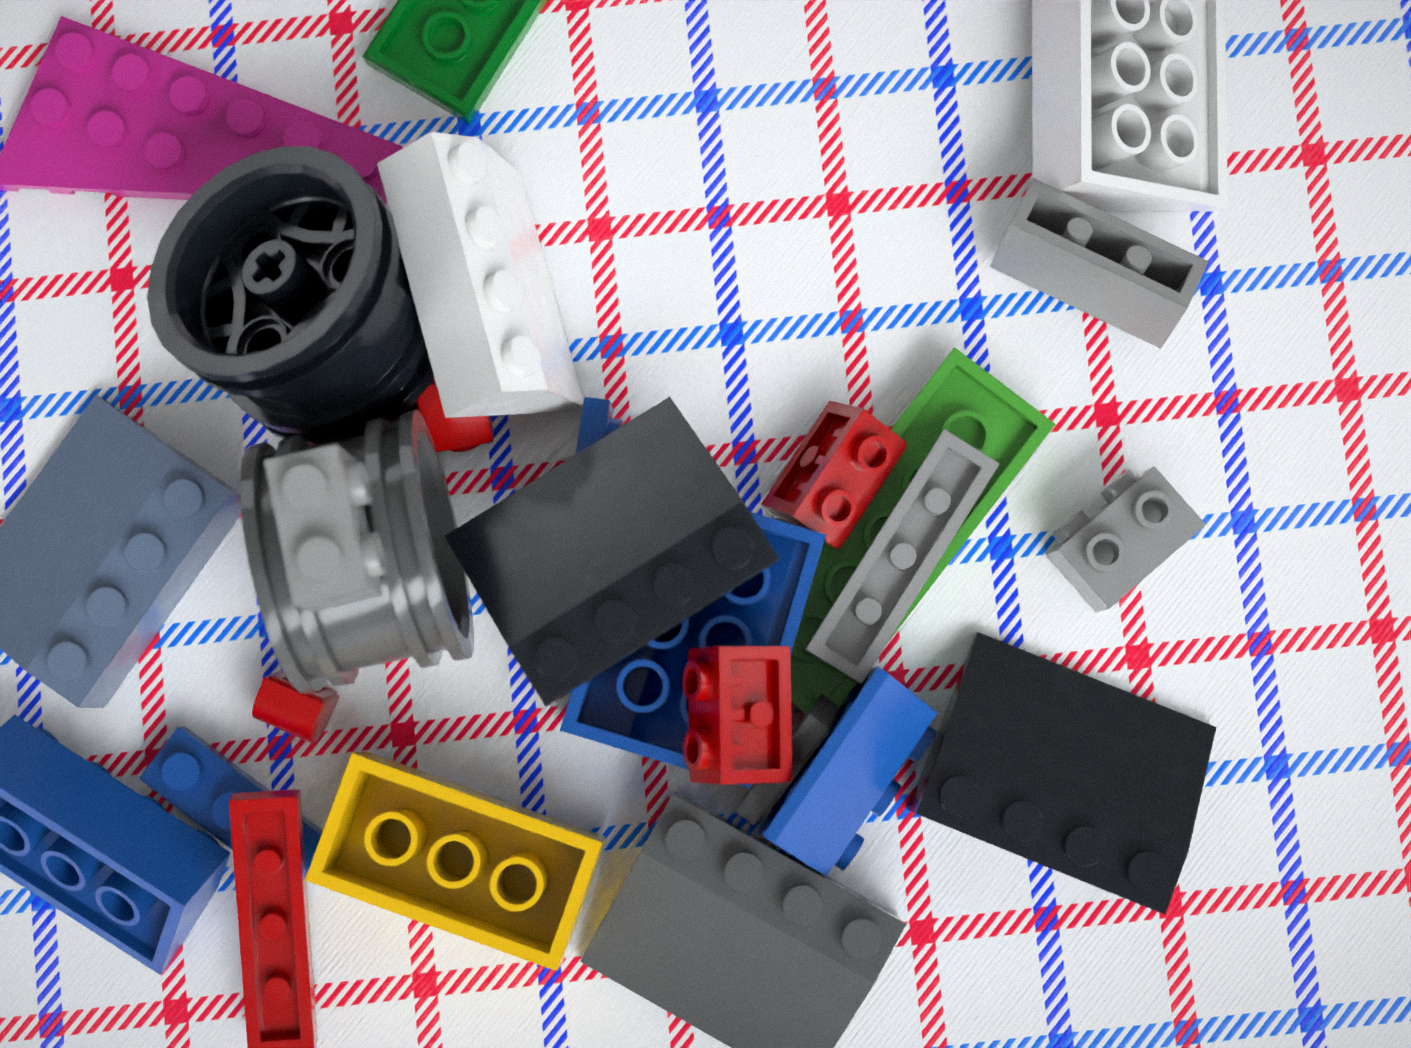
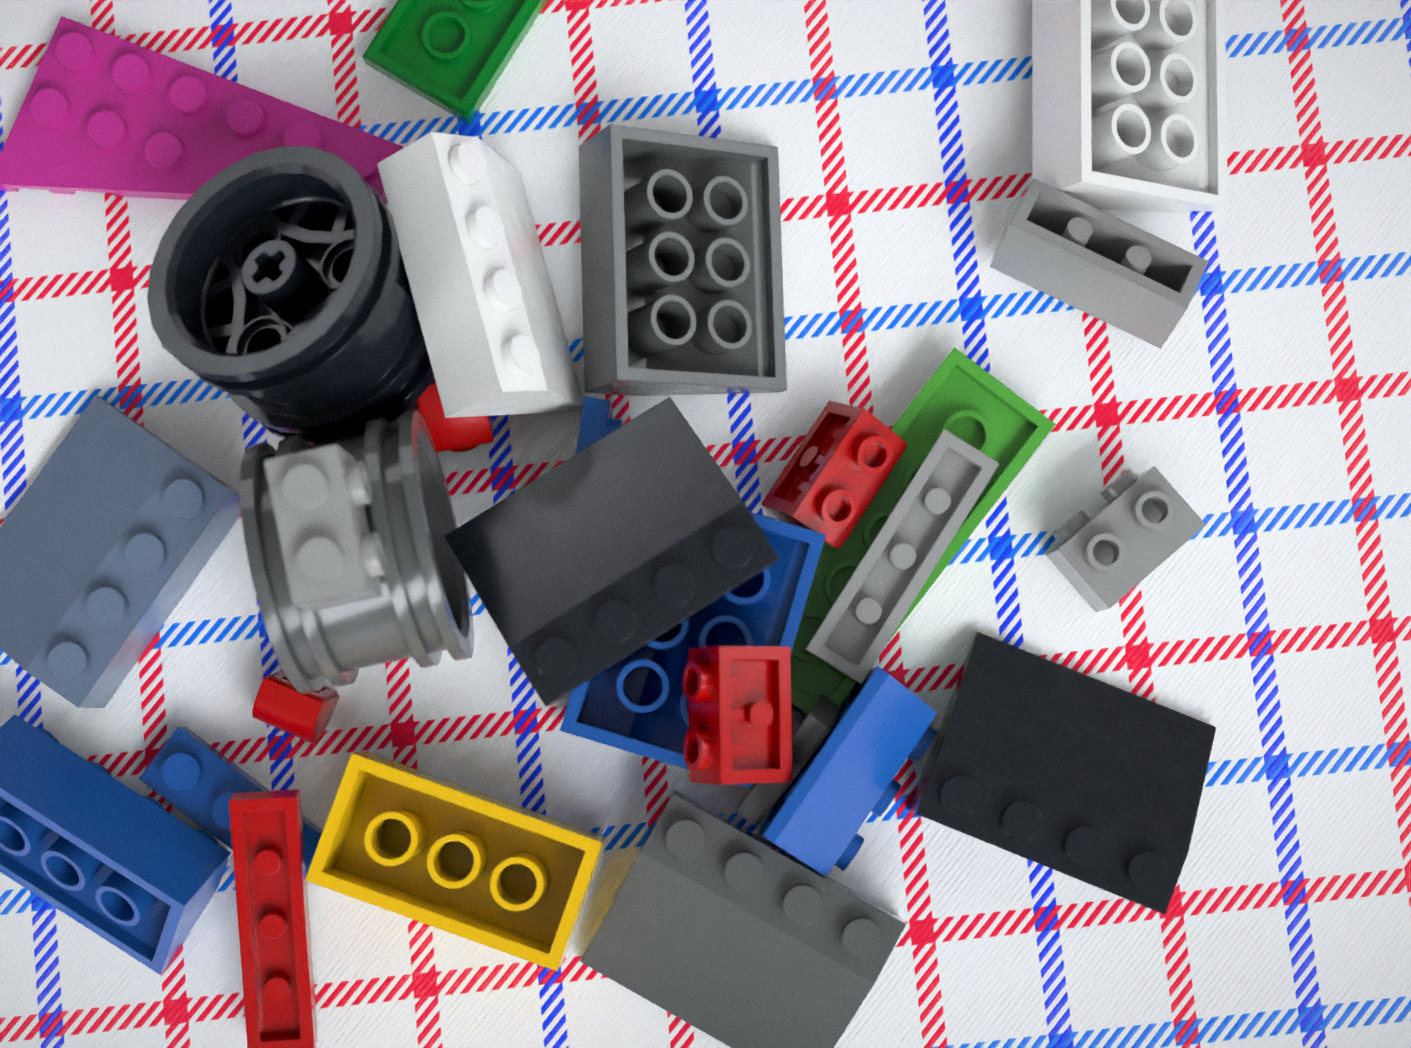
(680, 265): none -> dark grey slope

